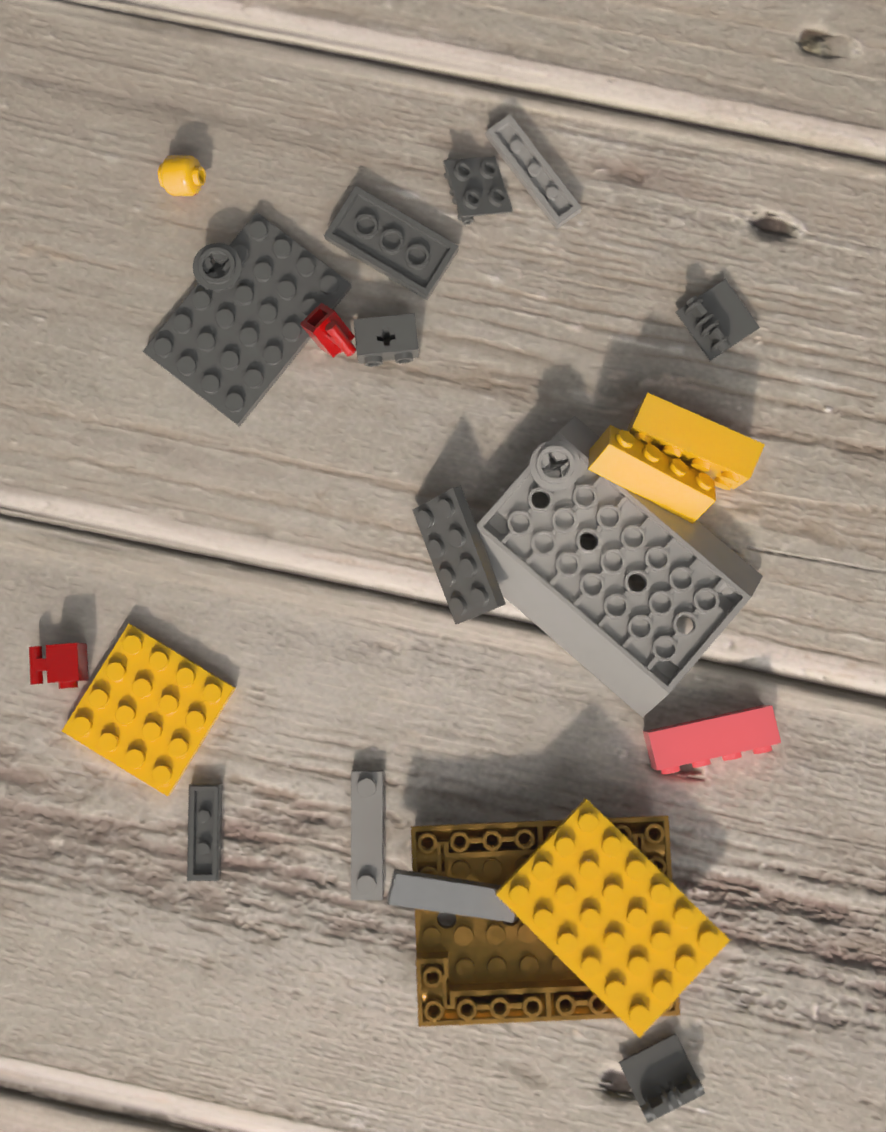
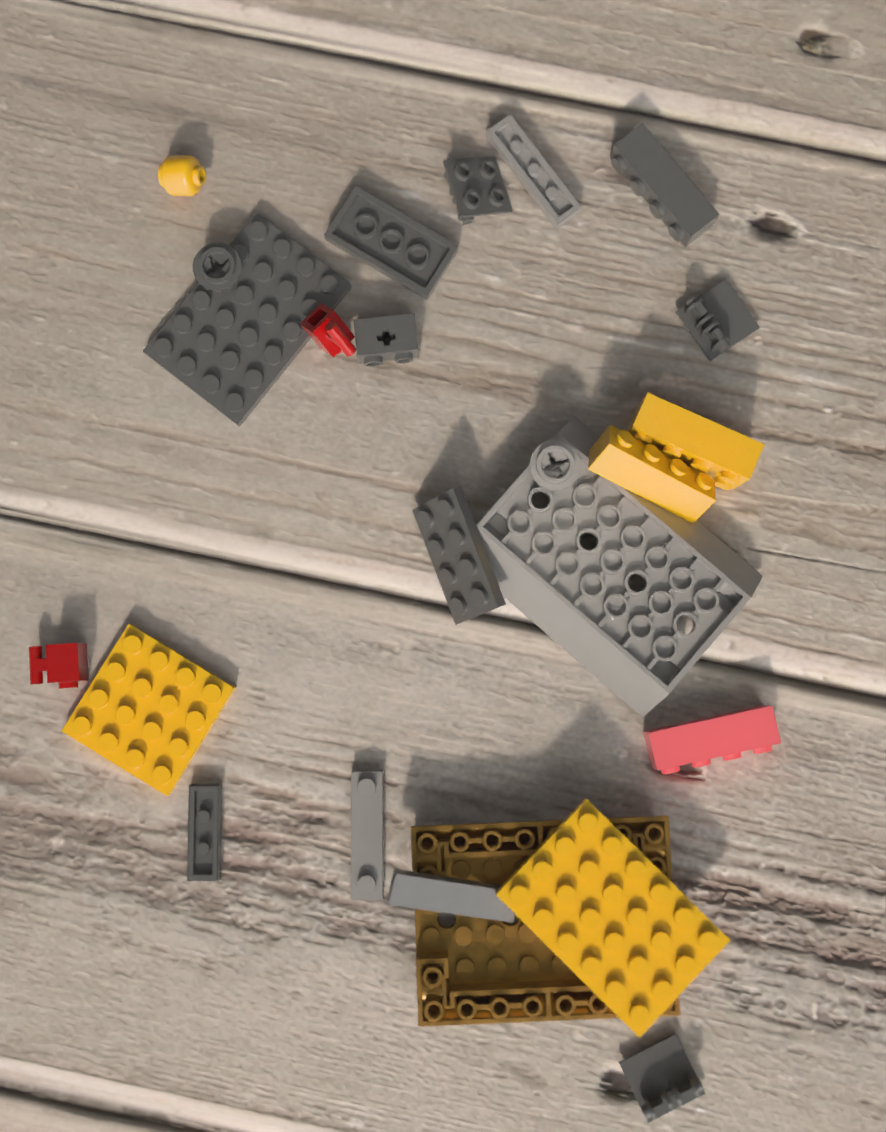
(663, 185): none -> dark grey brick

